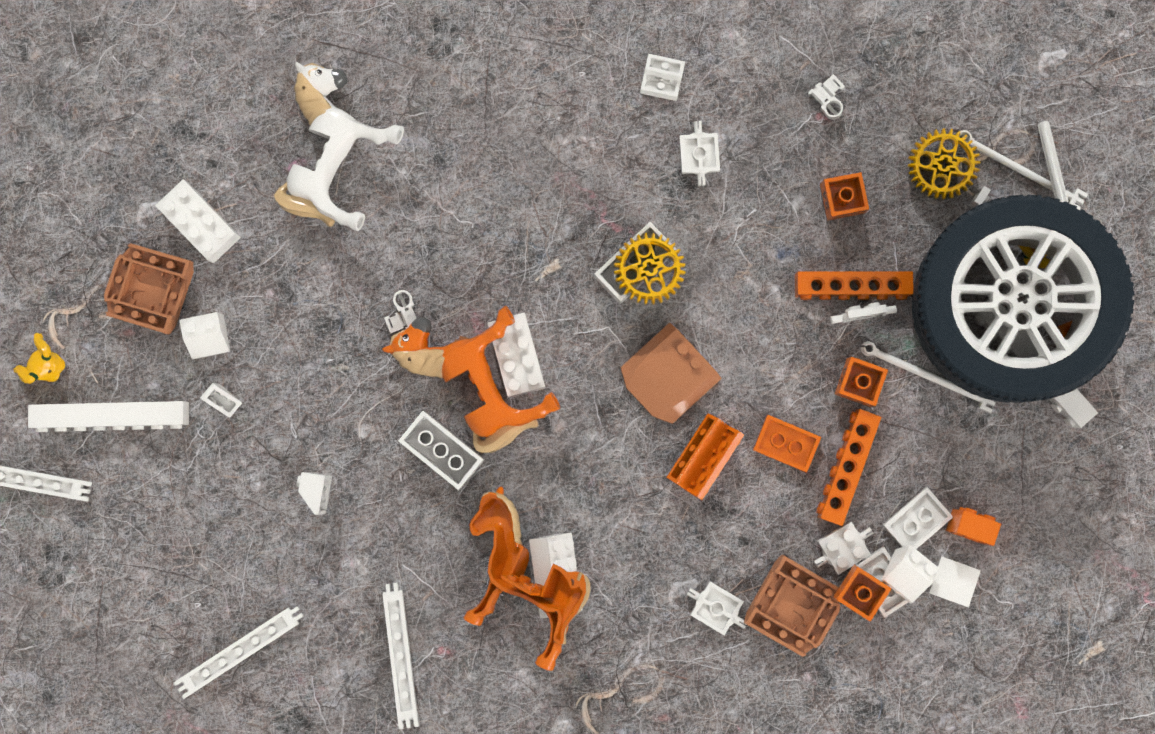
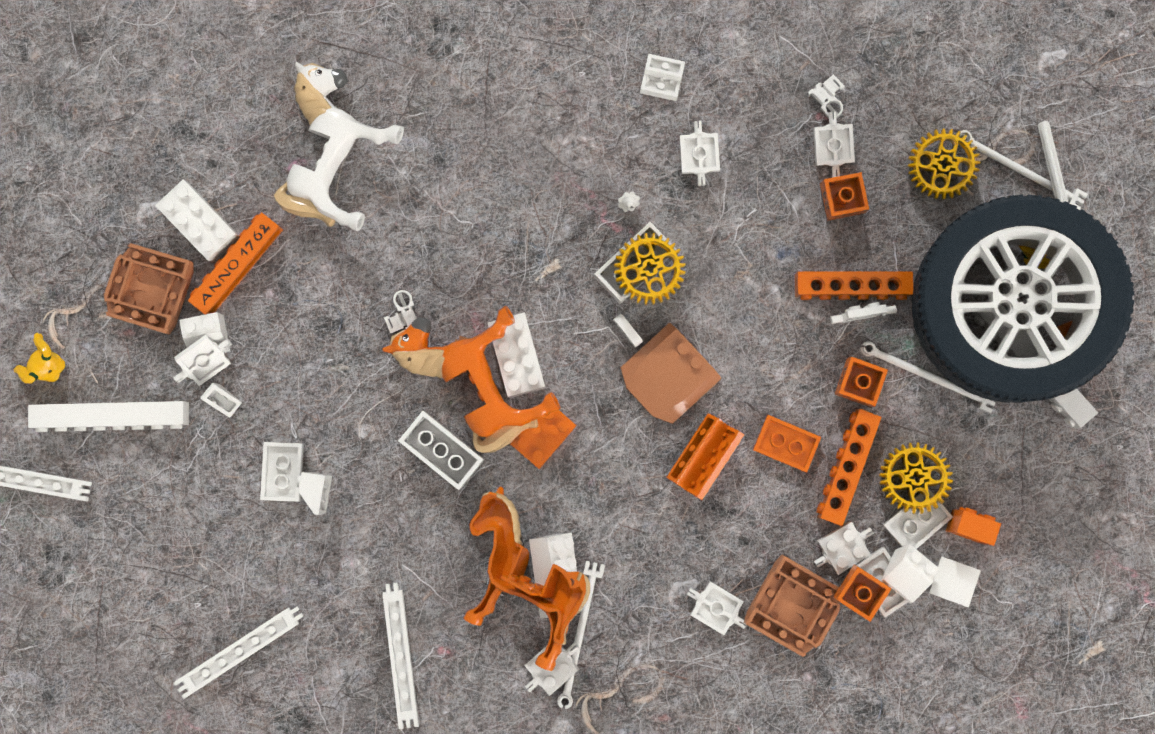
(202, 360): none -> white plate
(235, 264): none -> orange brick
(280, 471): none -> white plate
(541, 442): none -> orange plate
(552, 680): none -> white plate
(580, 629): none -> white hinge
(627, 330): none -> white beam
(628, 201): none -> white plant
(834, 144): none -> white plate
(911, 483): none -> yellow gear
(980, 197): white plate -> none

